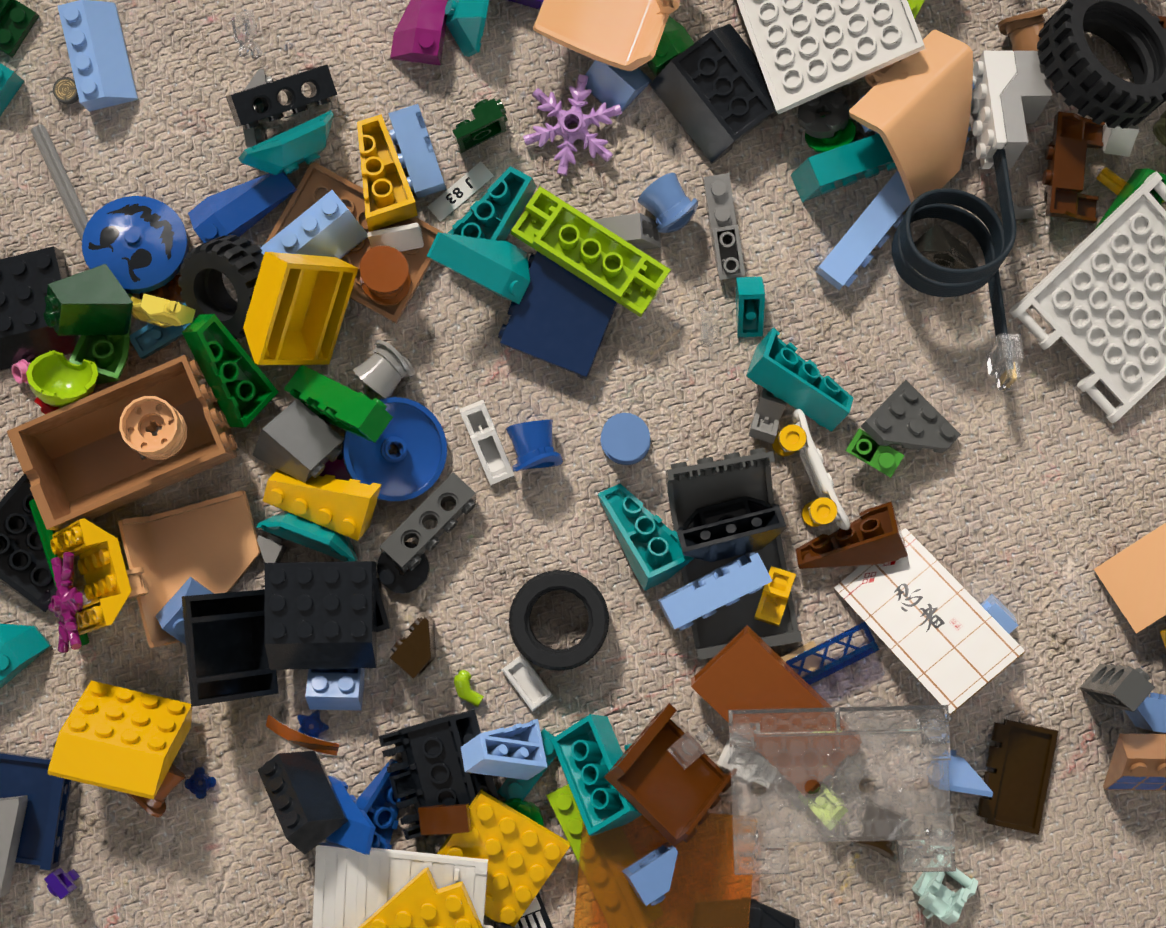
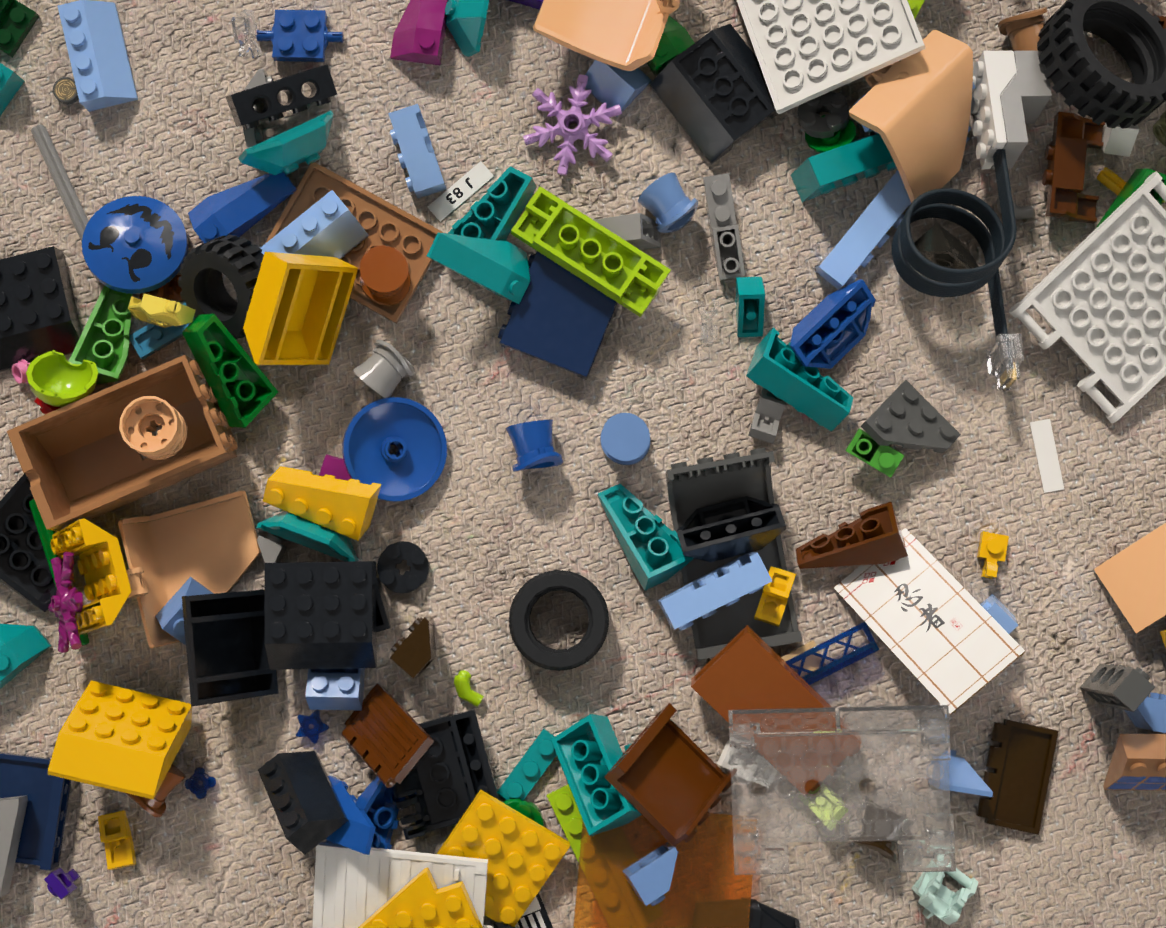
(88, 304): dark green slope -> none
(117, 839): none -> yellow slope
(298, 442): dark grey slope -> none
(299, 35): none -> blue plate
(301, 739): orange sticker -> none
(339, 404): green wedge -> none
(384, 182): yellow wedge -> none
(386, 736): none -> reddish brown hinge
(399, 237): white slope -> none
(444, 819): reddish brown slope -> none
(452, 490): dark grey brick -> none
(486, 442): white slope -> none
(487, 123): dark green plate -> none
(506, 752): light blue wedge -> none
(527, 682): white tile -> none
(688, 748): clear plate -> none
(827, 506): piece -> none
(833, 326): none -> blue wedge
(992, 549): none -> yellow plate
(1047, 455): none -> white sticker

